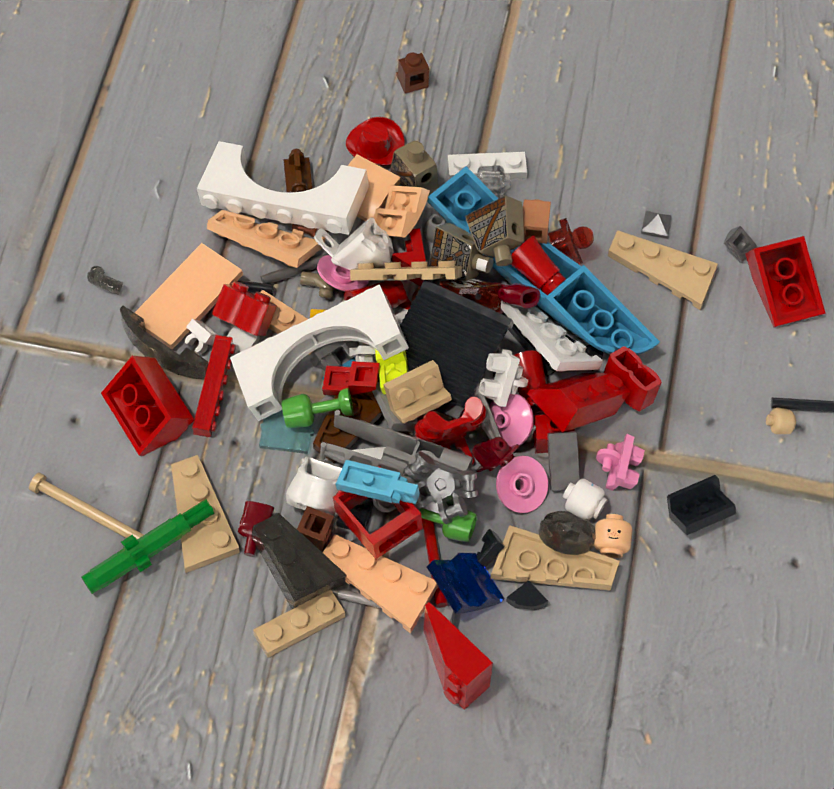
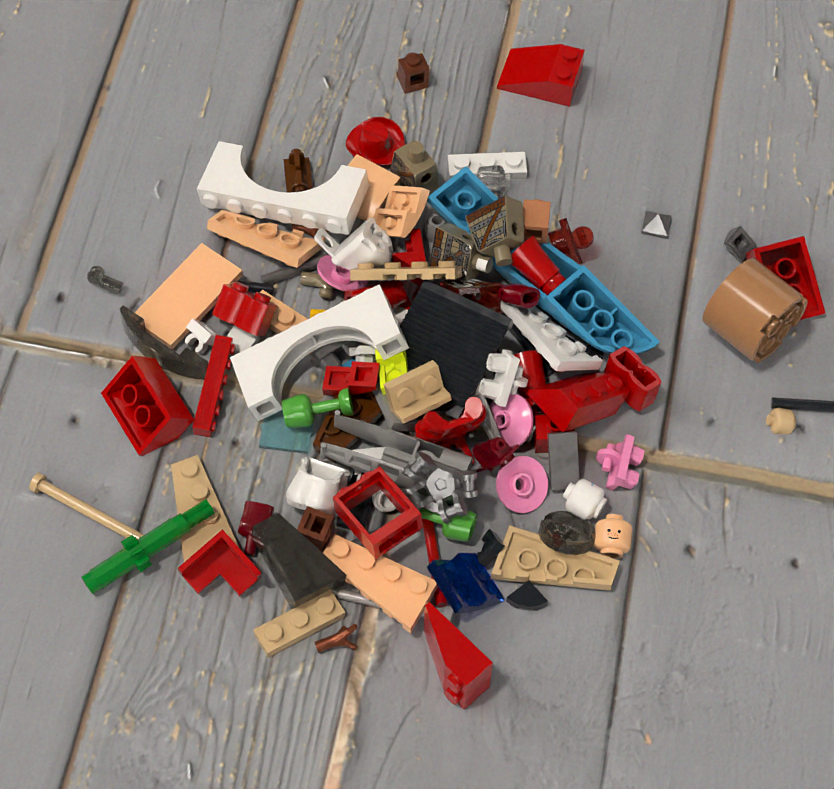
(220, 558): none -> red panel
(337, 639): none -> copper bar
(376, 483): medium azure hinge -> none
(543, 72): none -> red slope
(679, 271): tan wing -> none
(699, 505): black bracket -> none
(754, 310): none -> medium nougat brick

